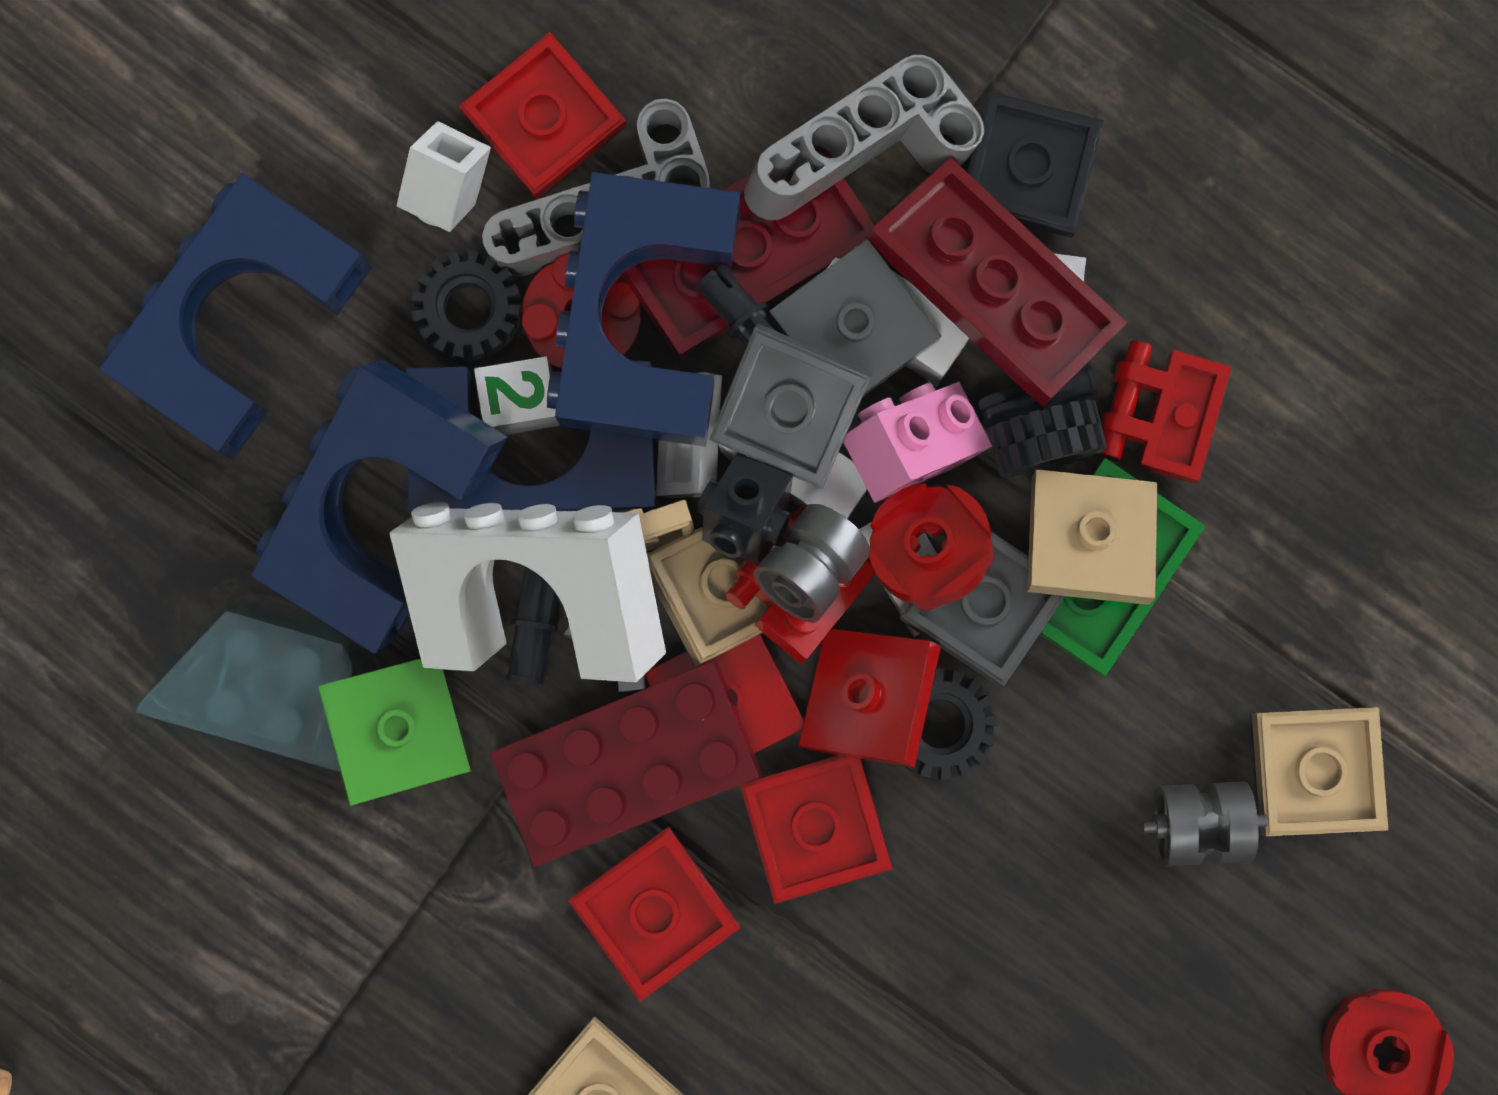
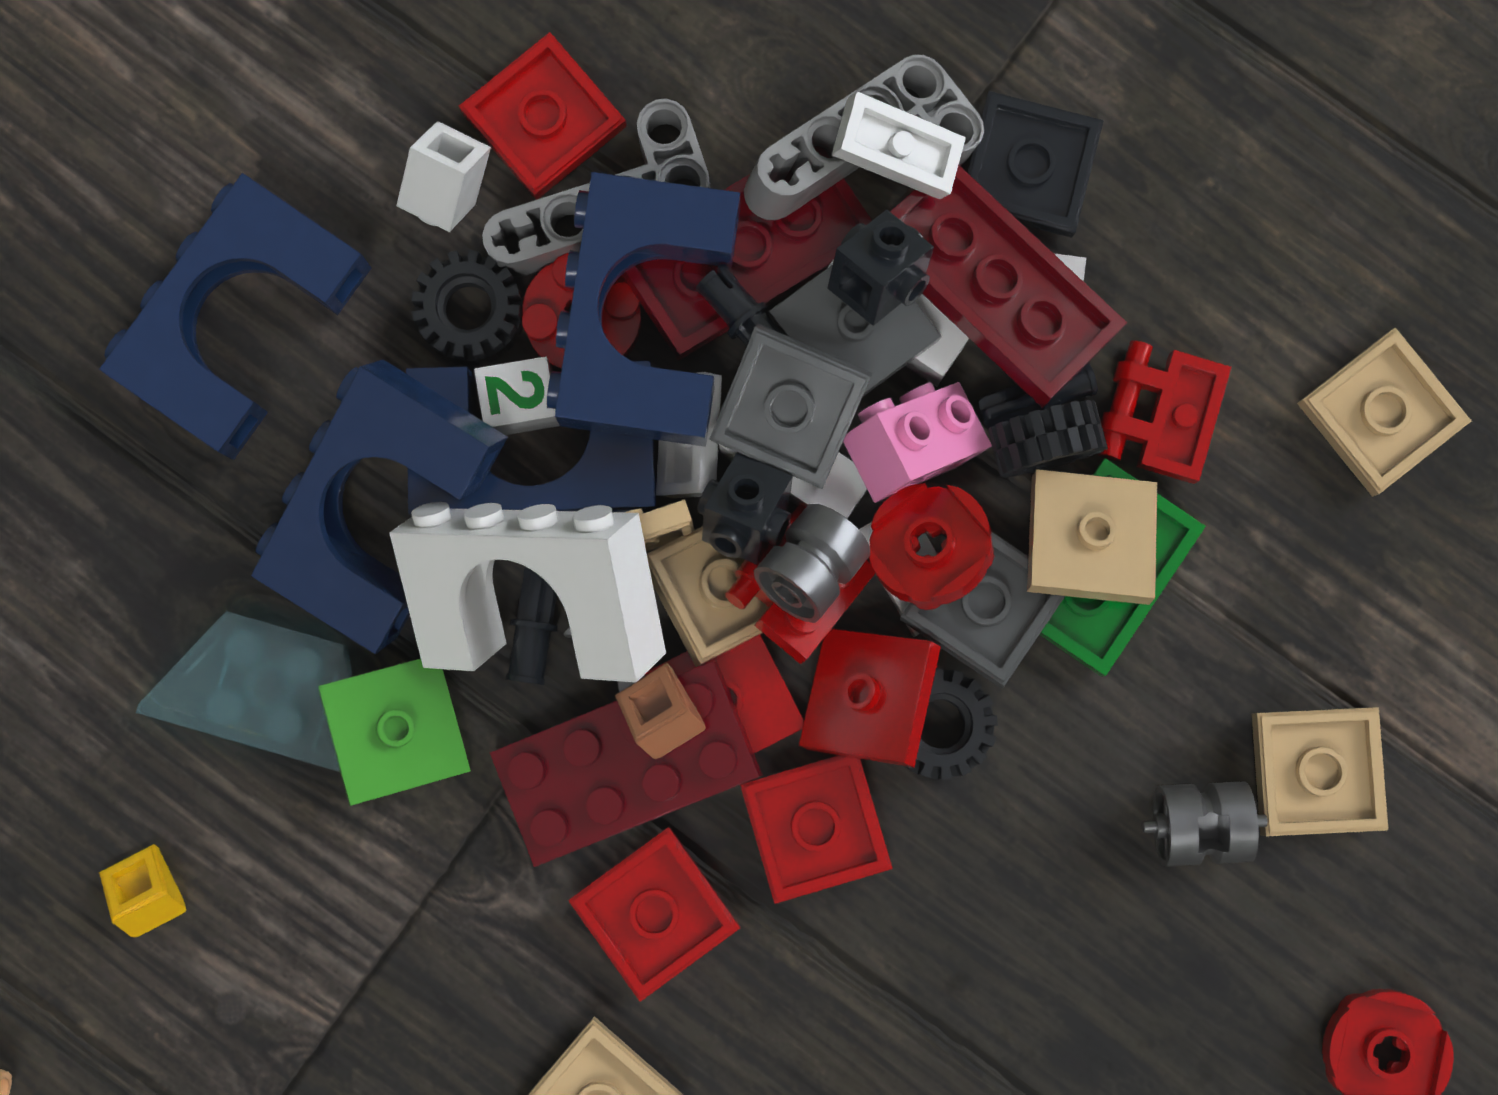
(141, 892): none -> yellow slope
(660, 712): none -> nougat slope
(880, 267): none -> black brick
(898, 145): none -> white plate
(1384, 412): none -> tan plate

